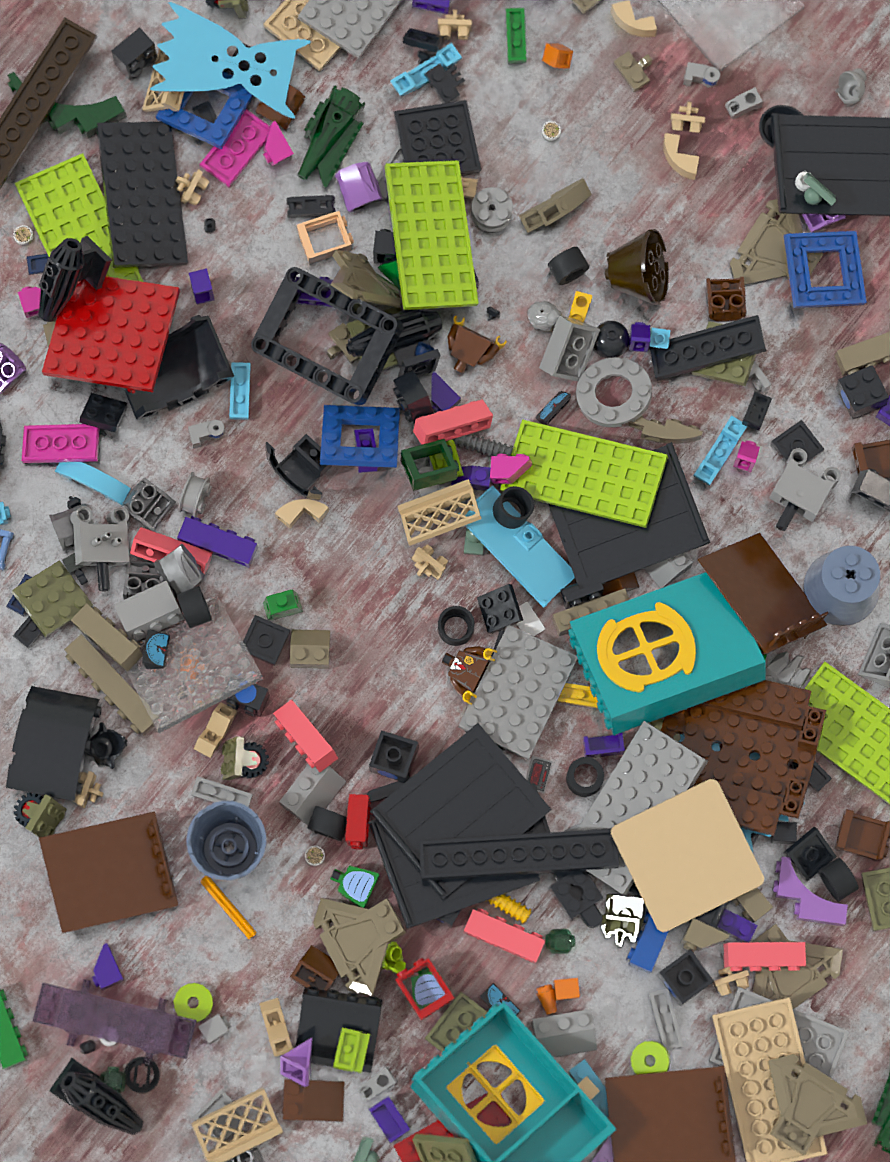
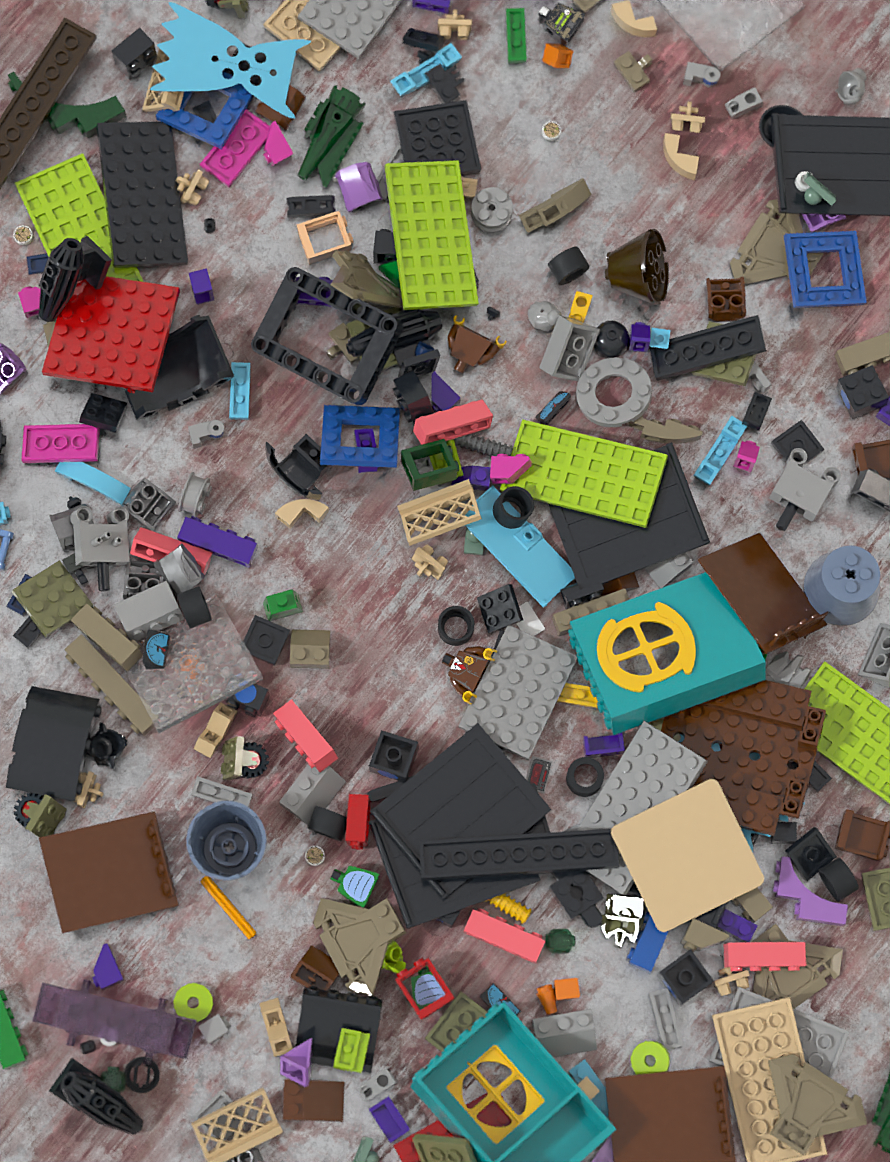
(562, 22): none -> black torso

